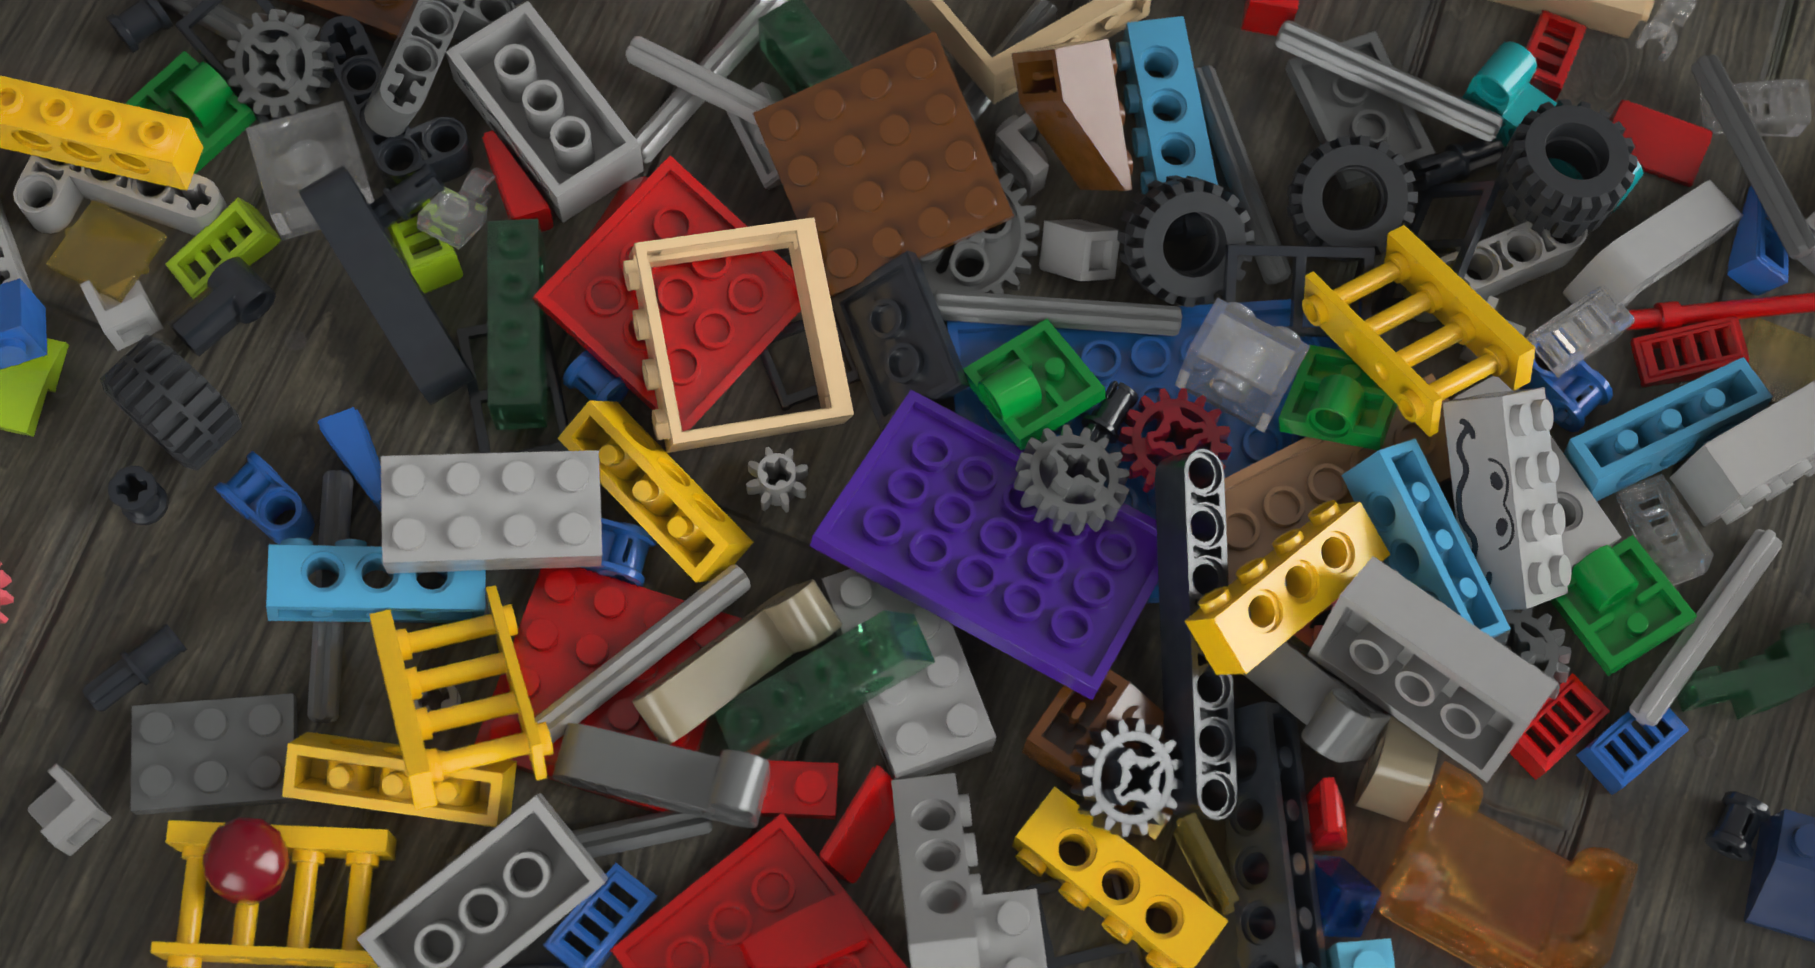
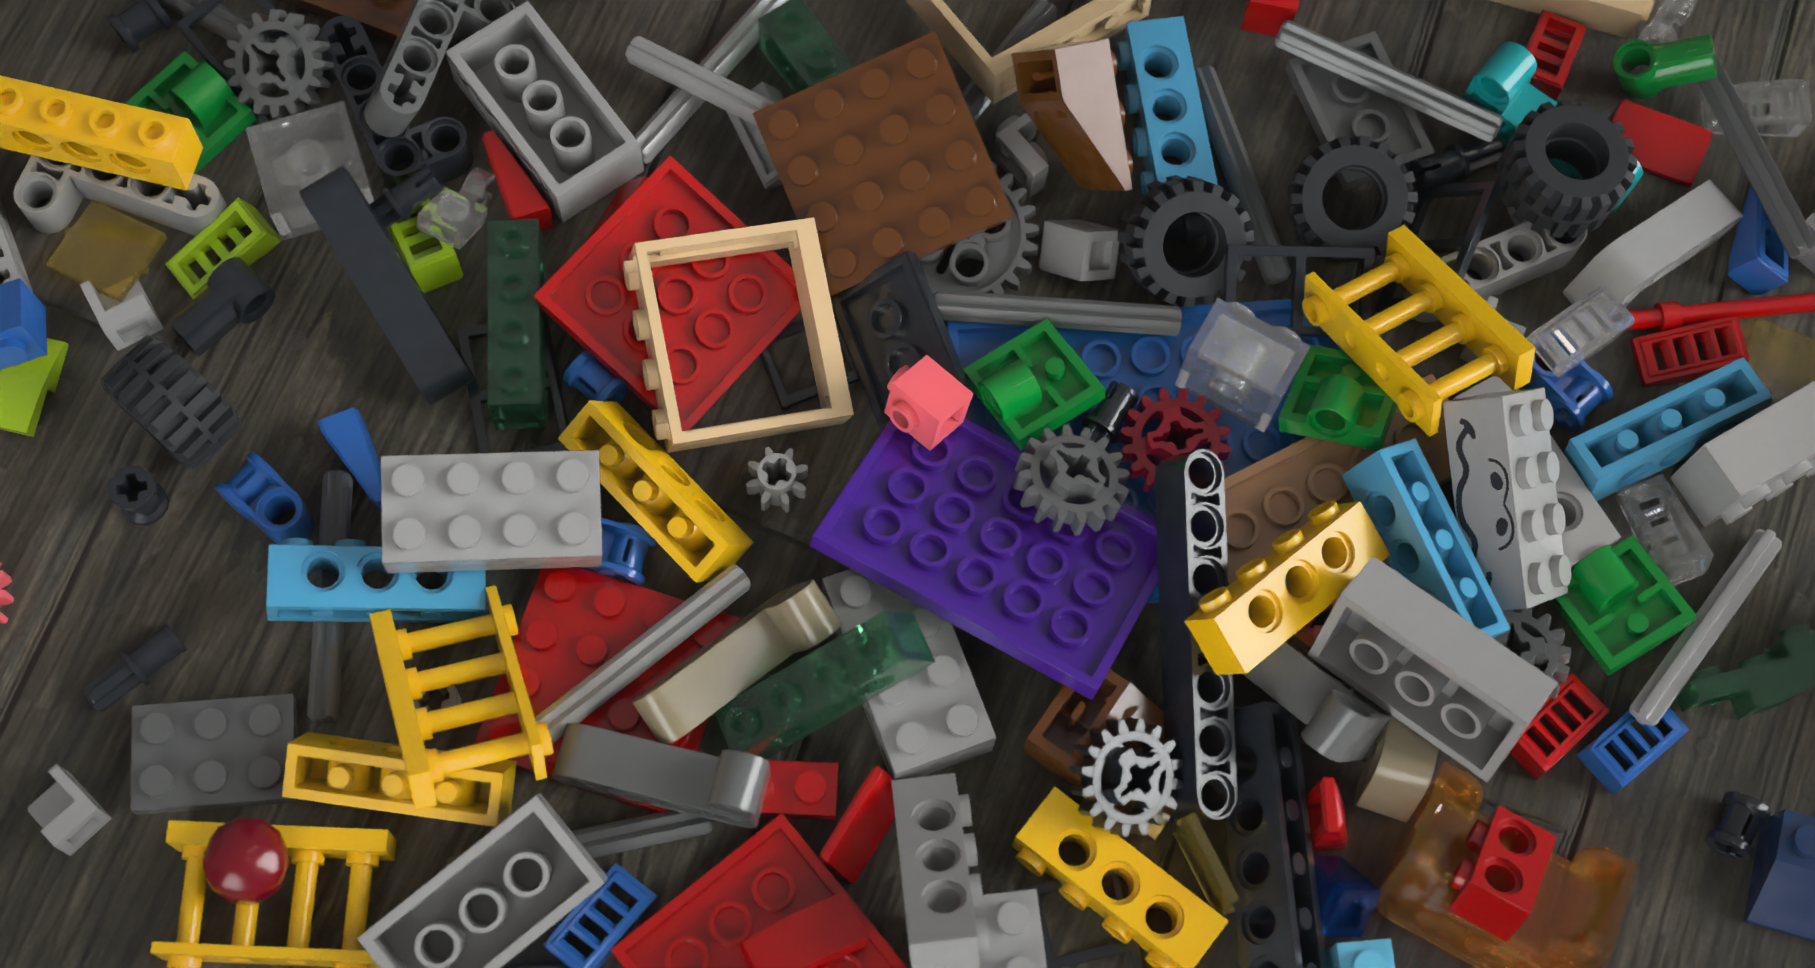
(927, 402): none -> coral brick
(1501, 872): none -> red brick
(1667, 64): none -> green piece

